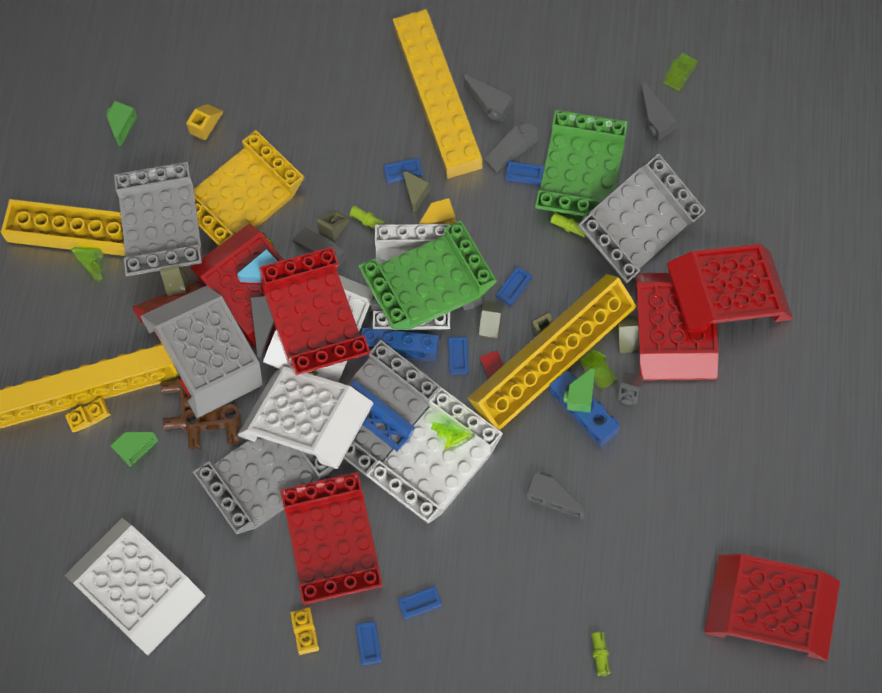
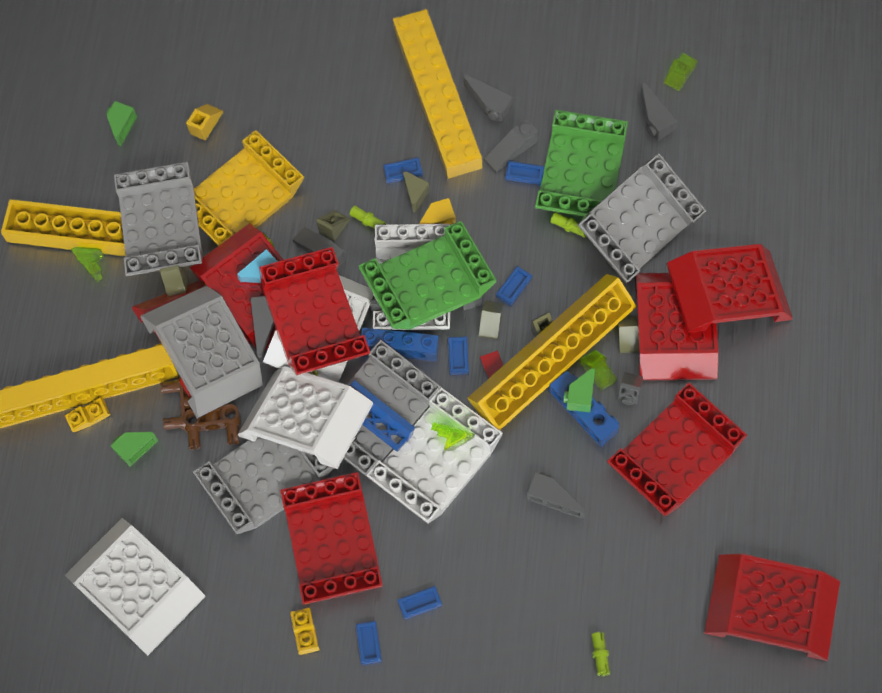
(678, 450): none -> red slope

